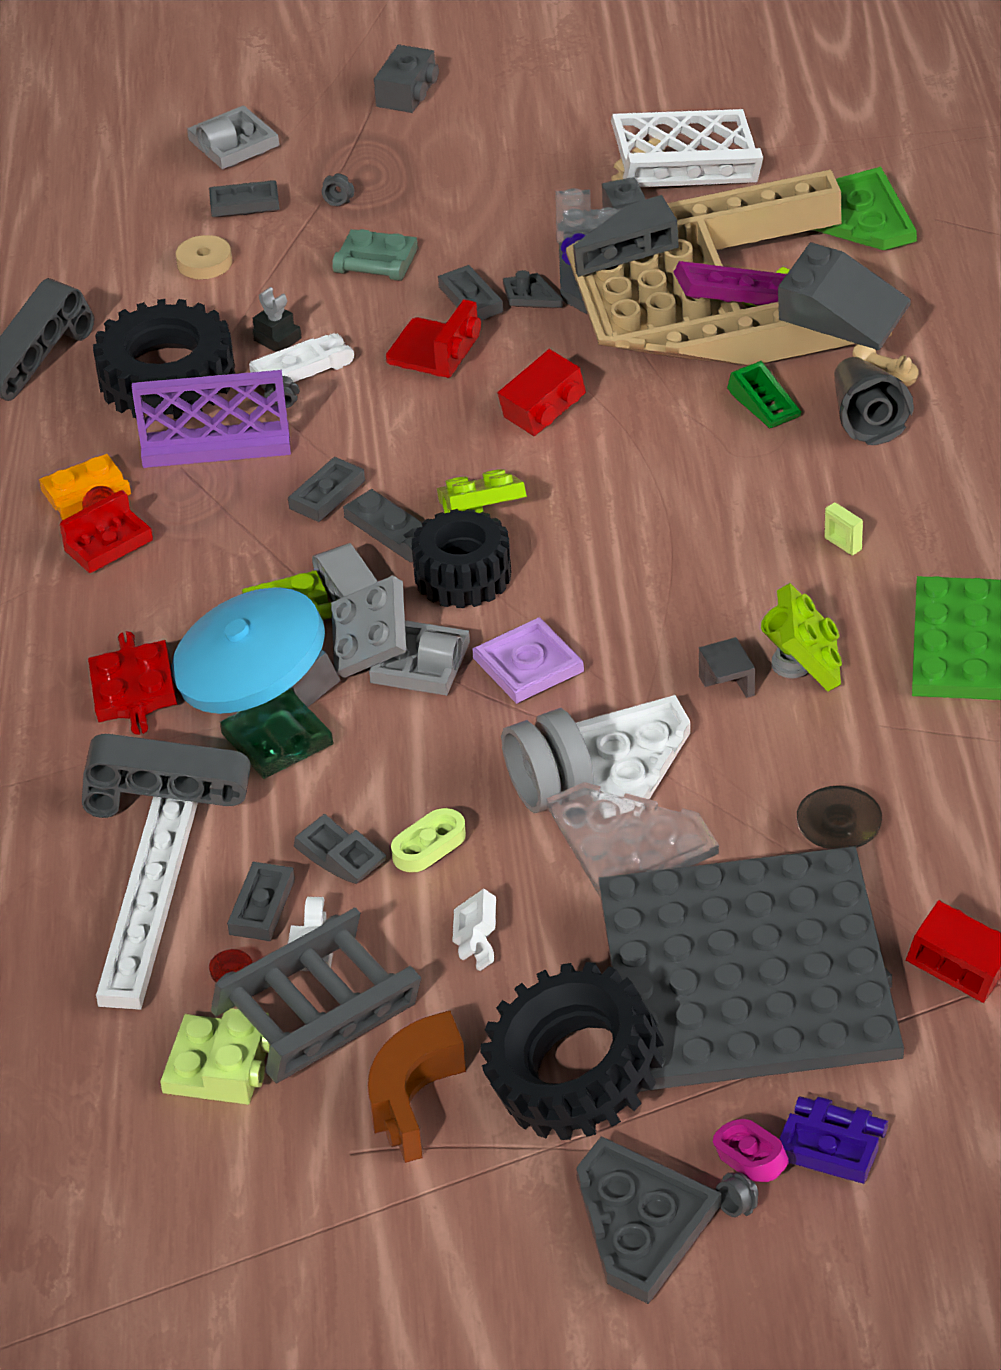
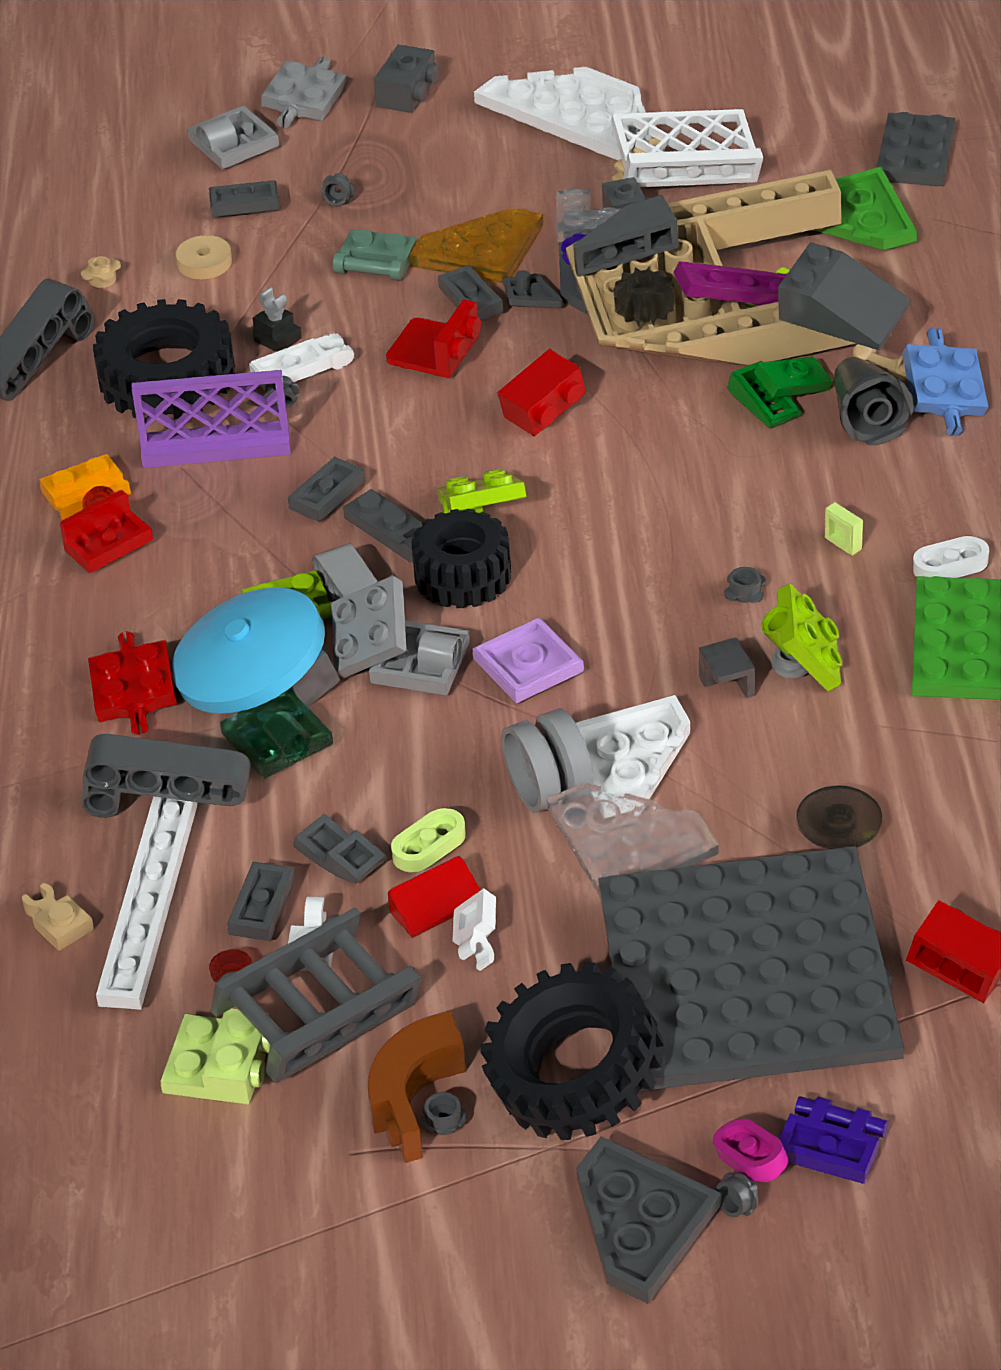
(57, 921): none -> tan plate
(101, 271): none -> tan plate
(303, 91): none -> light grey plate
(432, 896): none -> red slope
(443, 1113): none -> dark grey plate
(488, 244): none -> clear yellow plate
(566, 105): none -> white plate
(644, 296): none -> clear smoke gear
(745, 585): none -> dark grey plate
(793, 377): none -> green plate
(916, 148): none -> dark grey plate
(945, 380): none -> medium blue plate
(952, 558): none -> white plate

